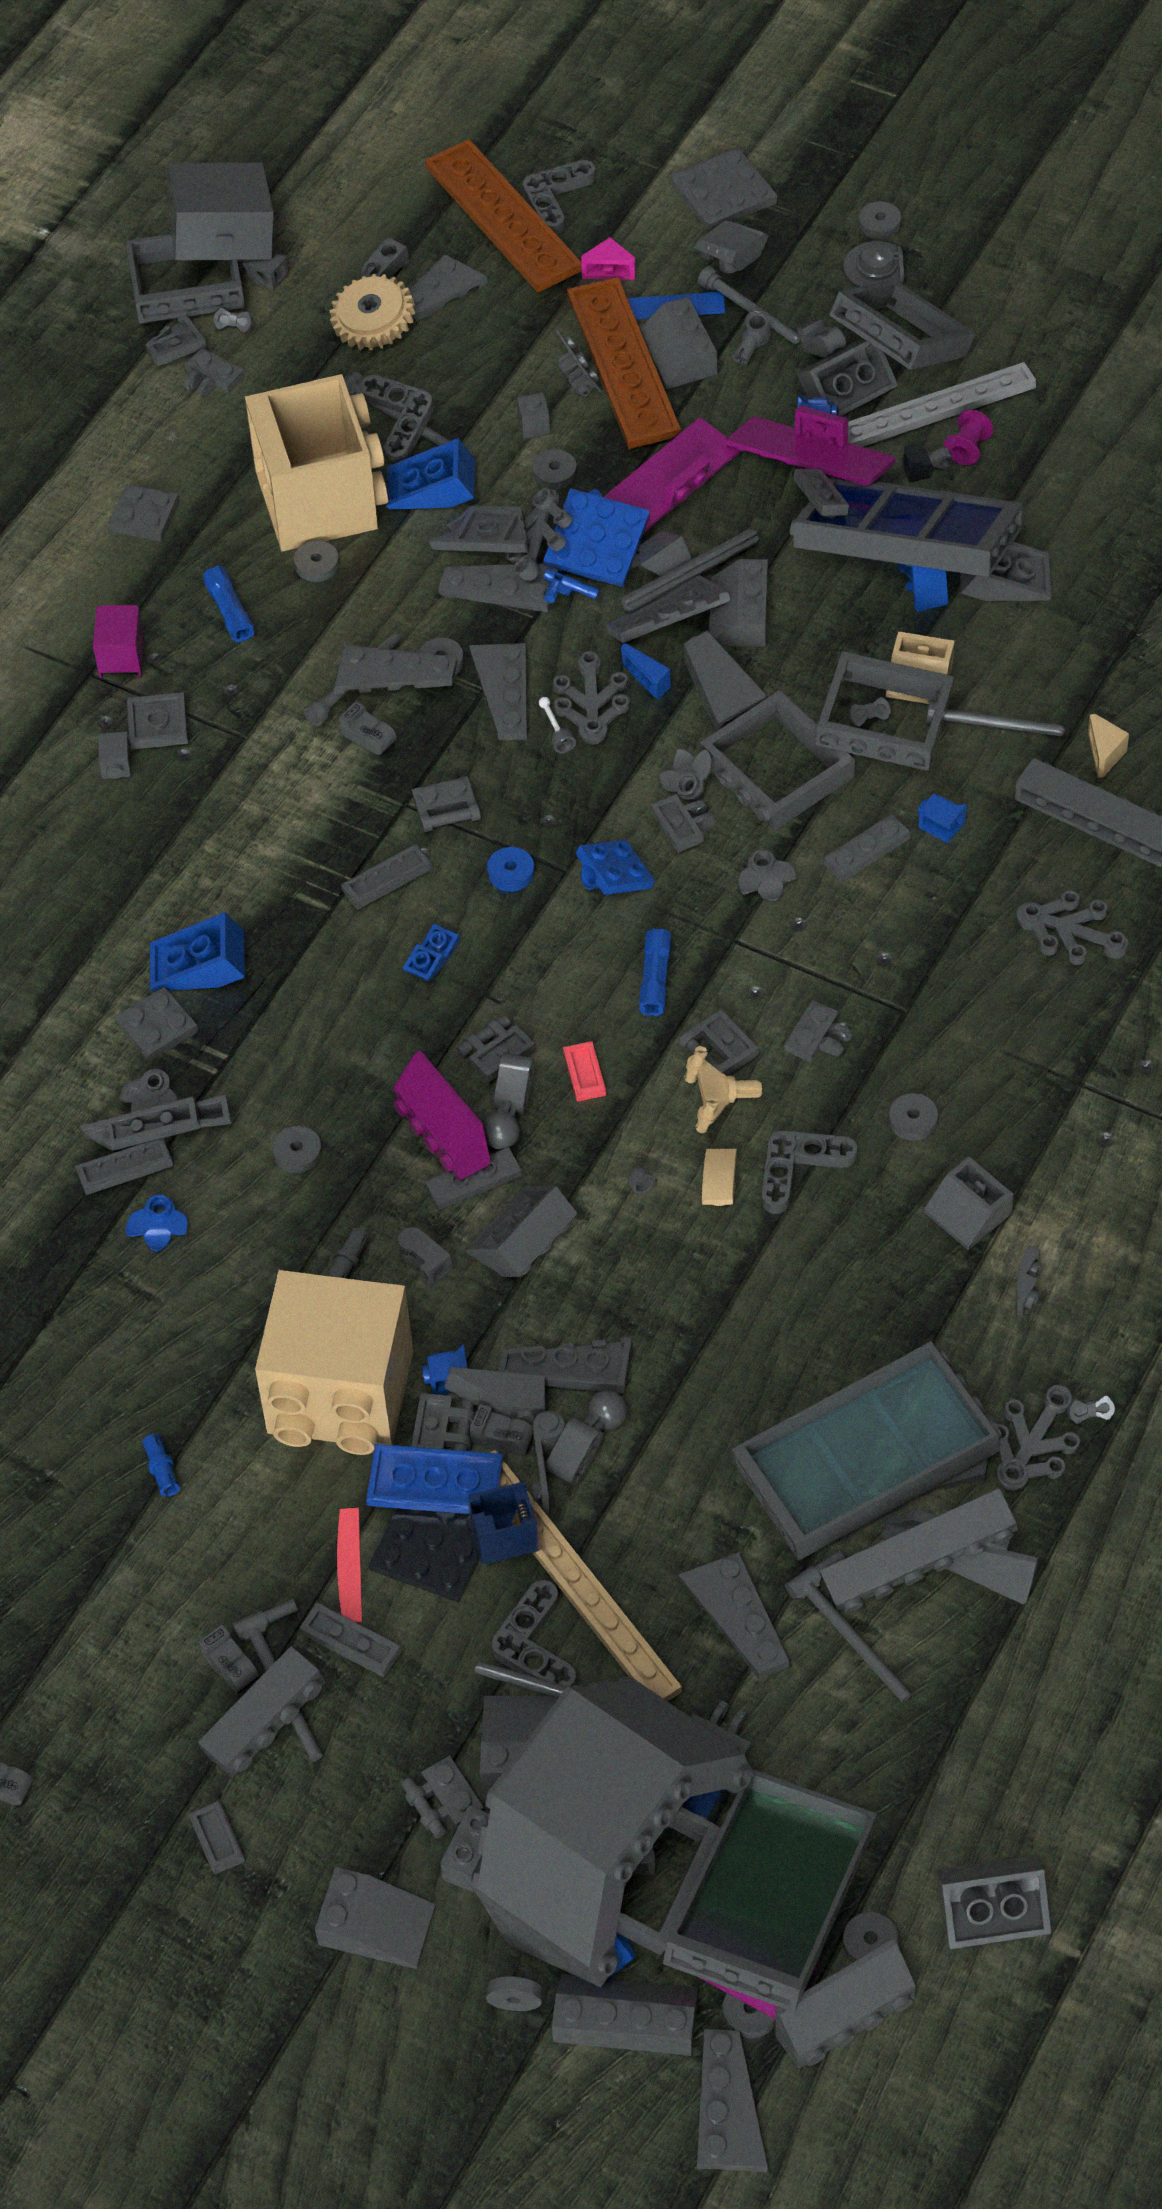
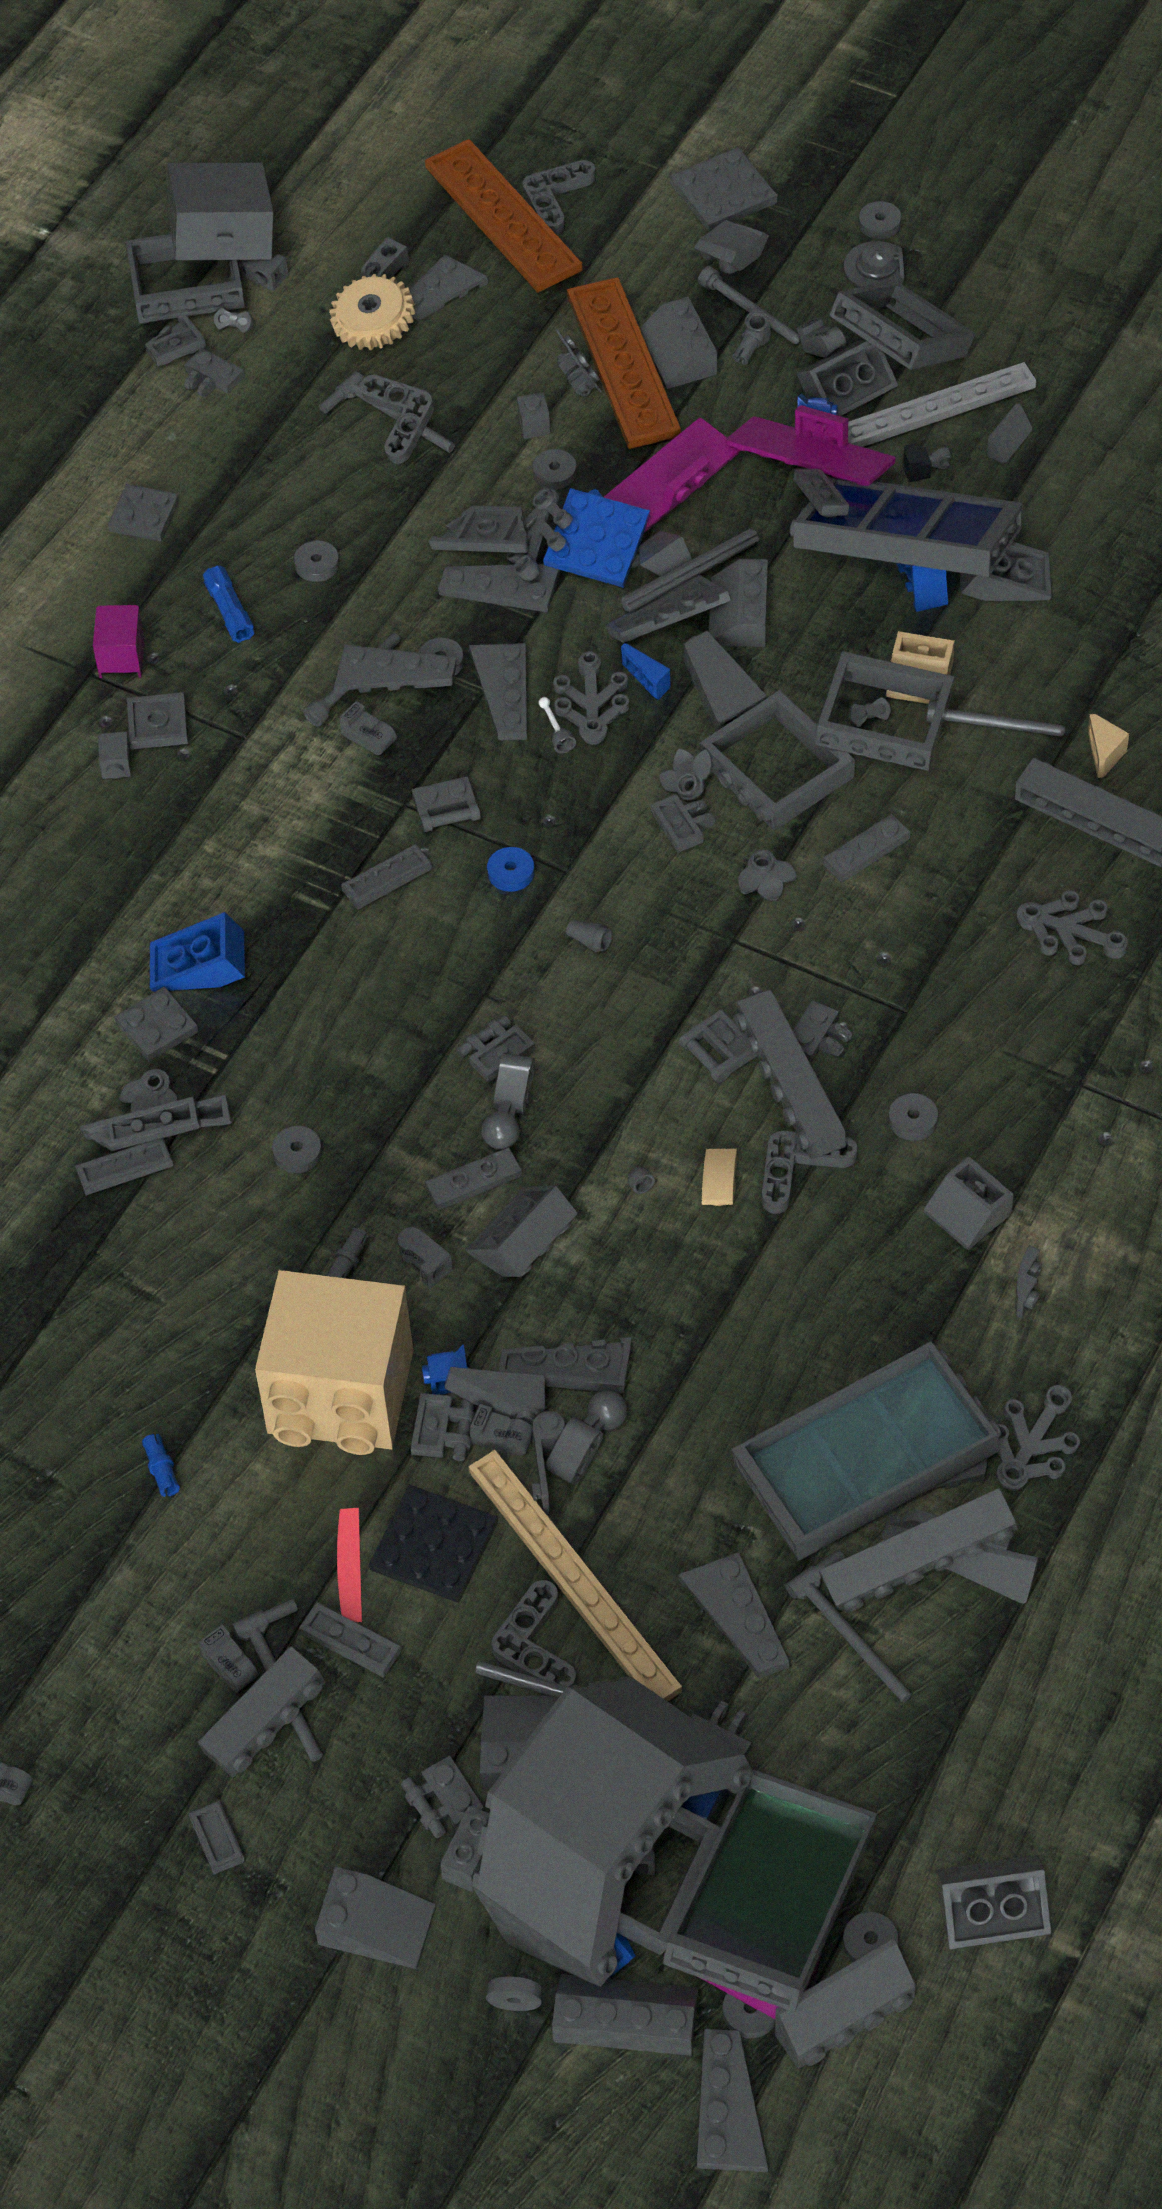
(157, 1226): blue plate -> none
(316, 461): tan piece -> none
(430, 1477): blue tile -> none
(432, 478): blue slope -> none
(432, 954): blue slope -> none
(441, 1118): magenta slope -> none
(503, 1523): dark blue piece -> none
(565, 585): blue hose -> none
(584, 1071): coral tile -> none
(592, 935): none -> dark grey cone
(608, 262): dark pink slope -> none
(613, 868): blue plate -> none
(653, 986): blue axle -> none
(703, 303): blue sticker -> none
(716, 1088): tan axle -> none
(790, 1075): none -> dark grey brick
(941, 817): blue window -> none
(973, 428): magenta hose -> none
(1008, 435): none -> dark grey slope
(1102, 1407): dark grey piece -> none

